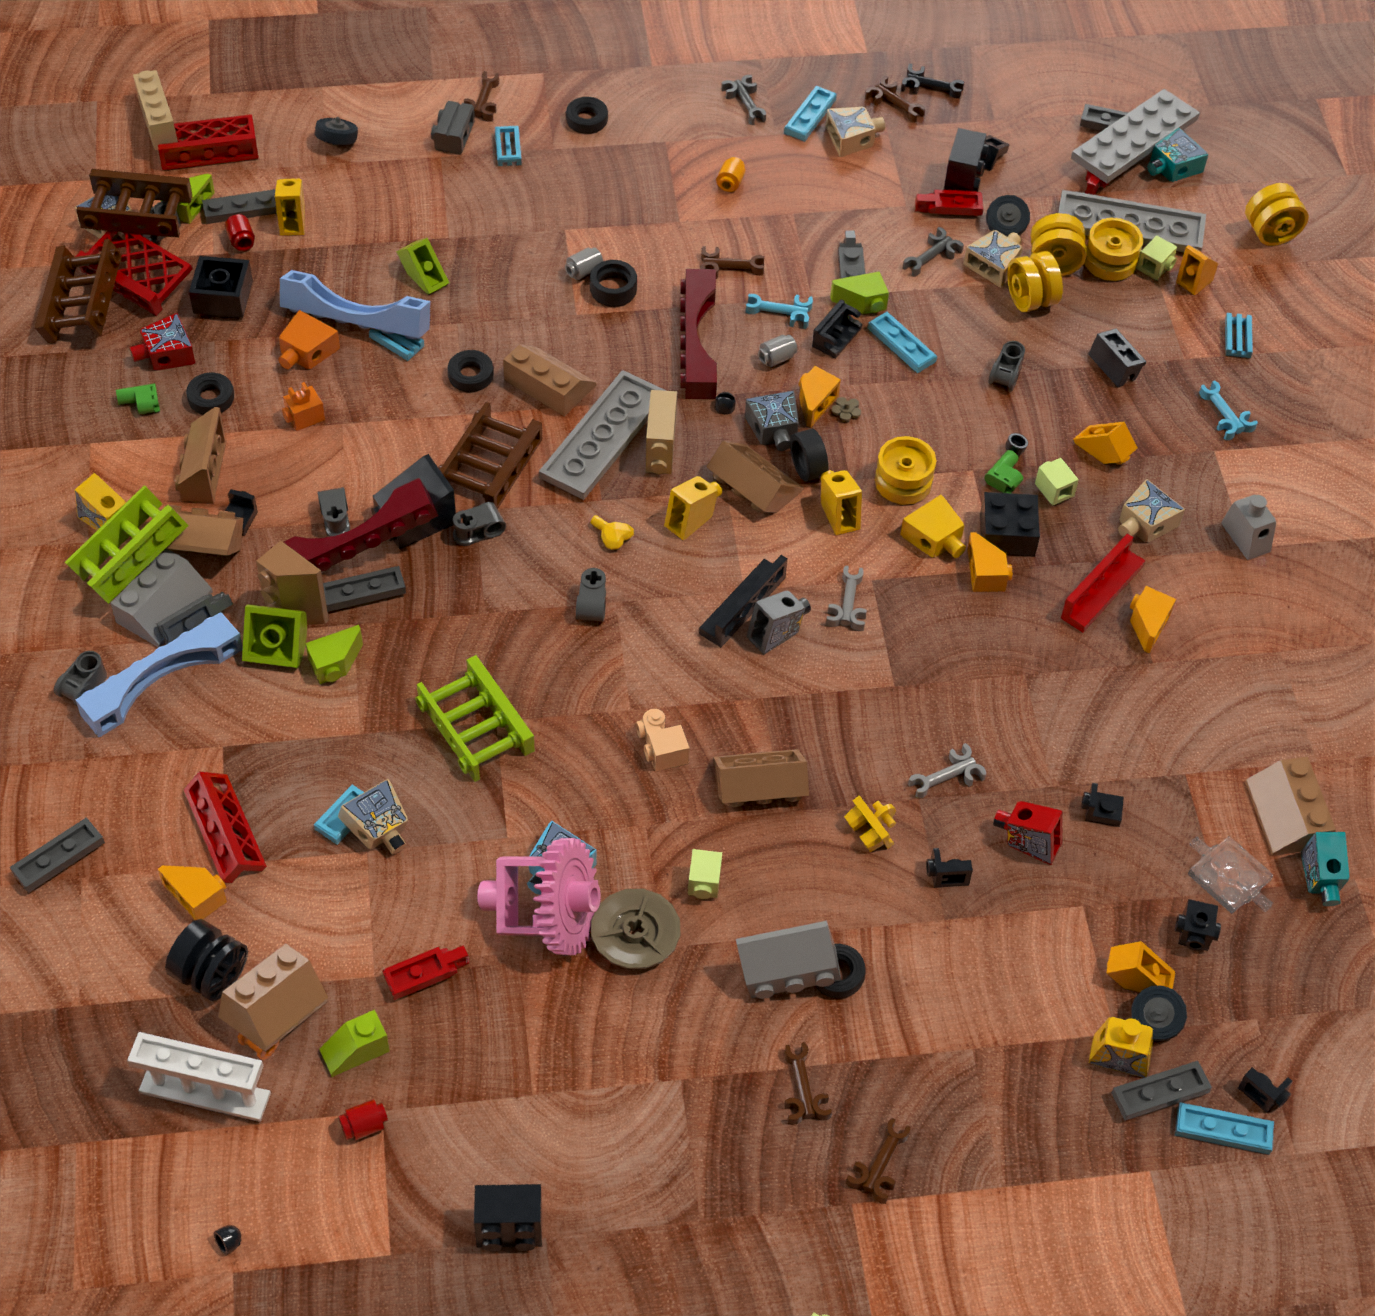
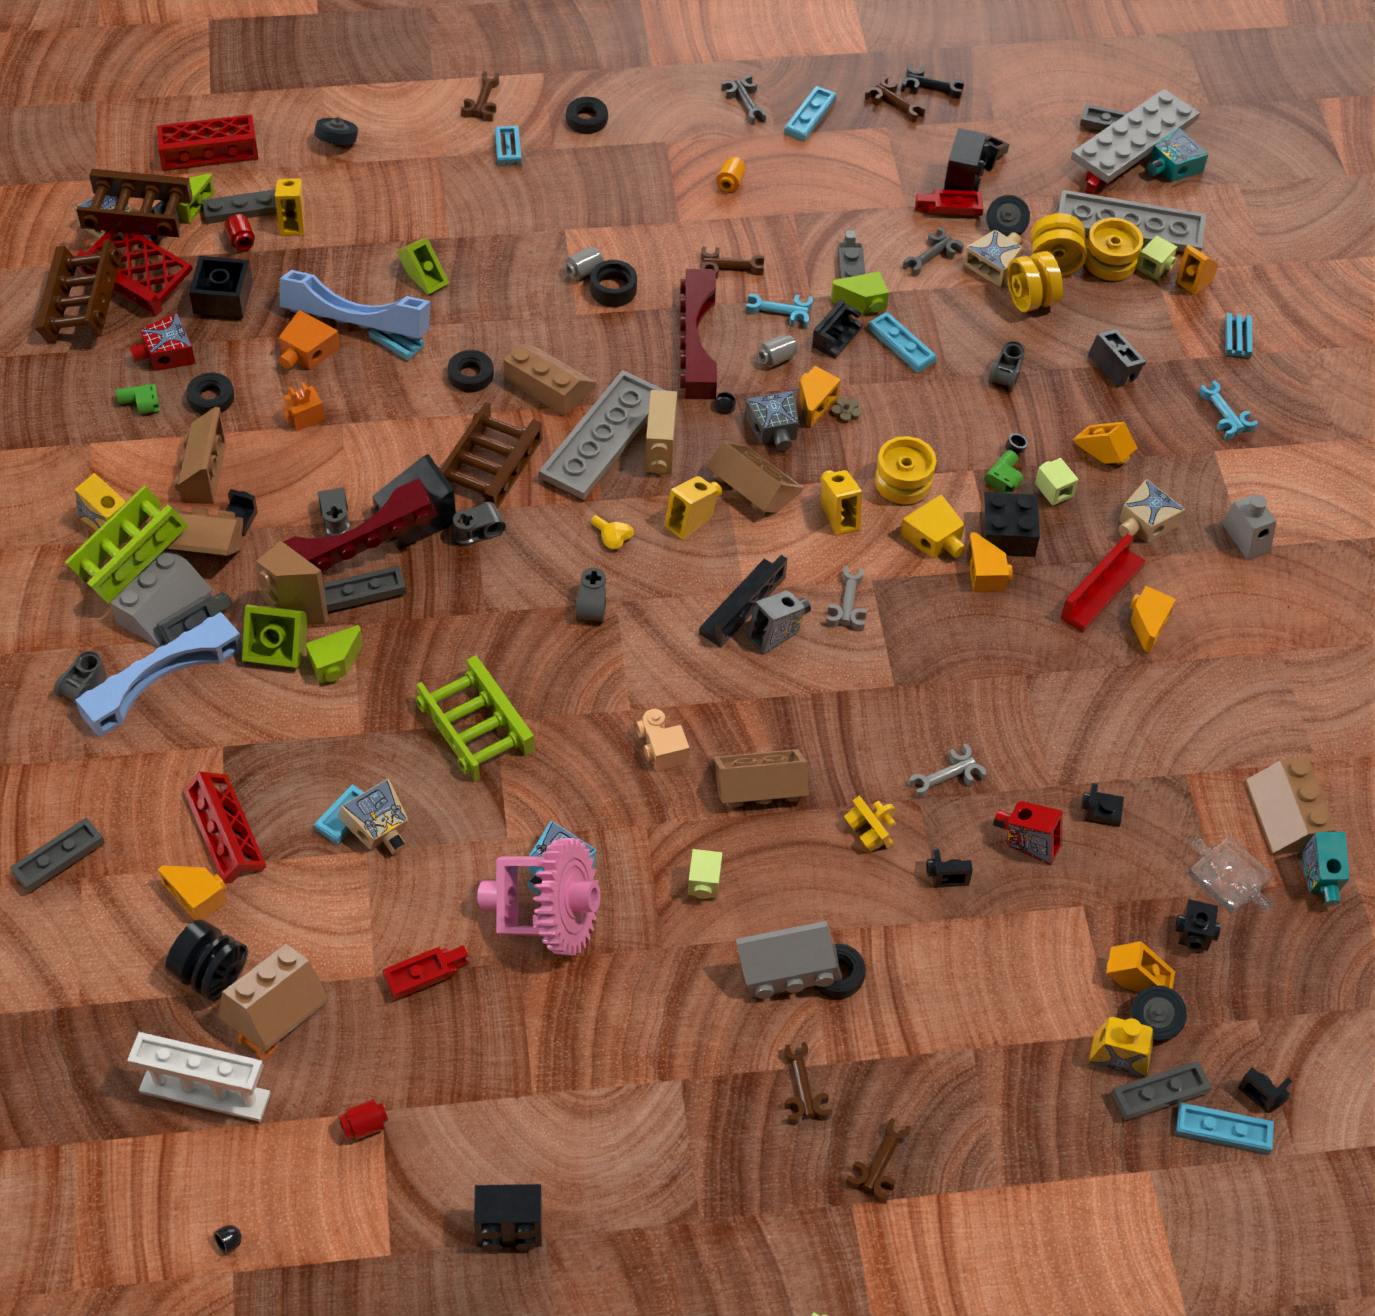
(155, 108): tan brick -> none
(355, 1043): lime slope -> none
(453, 127): dark grey brick -> none
(627, 912): dark tan piece -> none
(808, 454): black tyre -> none
(852, 129): tan torso -> none
(1276, 214): yellow wheel -> none

